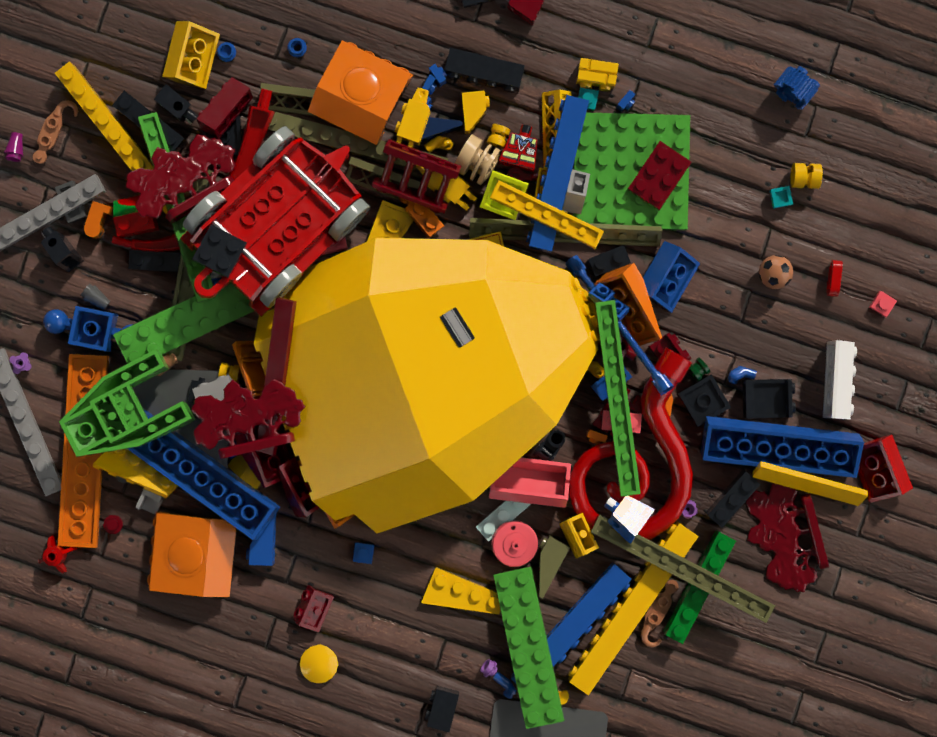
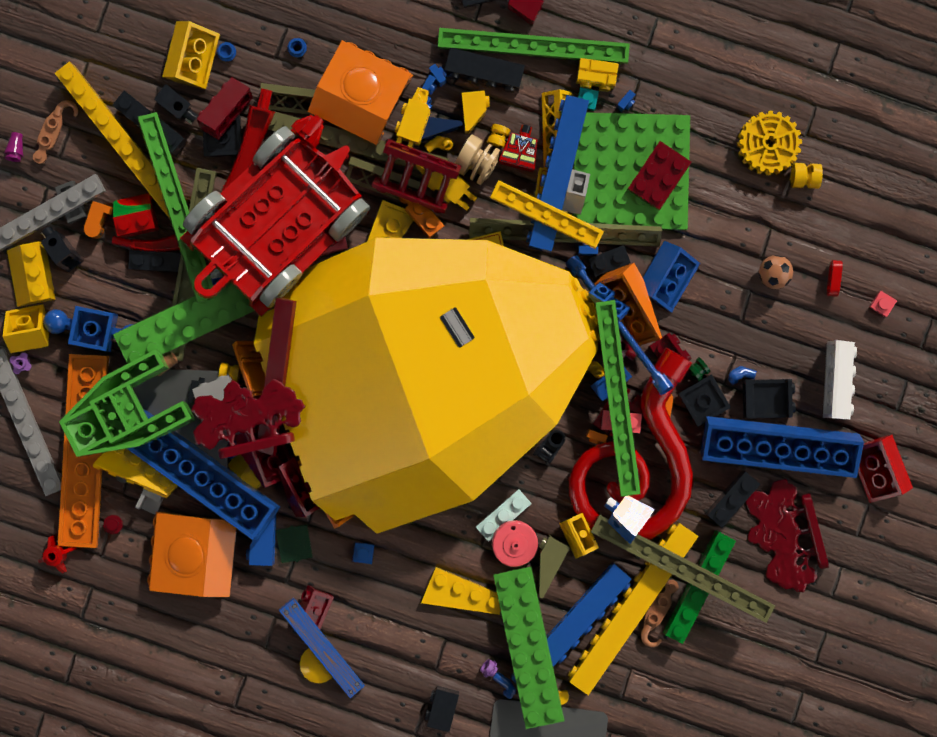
(25, 329): none -> yellow slope
(31, 274): none -> yellow slope
(94, 296): dark grey cone -> none
(176, 175): dark red plant -> none
(219, 251): black plate -> none
(294, 543): none -> clear green piece
(309, 129): none -> red brick
(321, 647): none -> blue tile
(494, 206): neon yellow plate -> none
(518, 174): dark red plate -> none
(533, 45): none -> bright green plate
(534, 483): coral piece -> none
(585, 250): none -> blue plate
(692, 512): medium lavender plate -> none
(780, 132): none -> yellow piece
(781, 197): teal plate -> none
(796, 86): blue brick -> none
(809, 483): yellow tile -> none

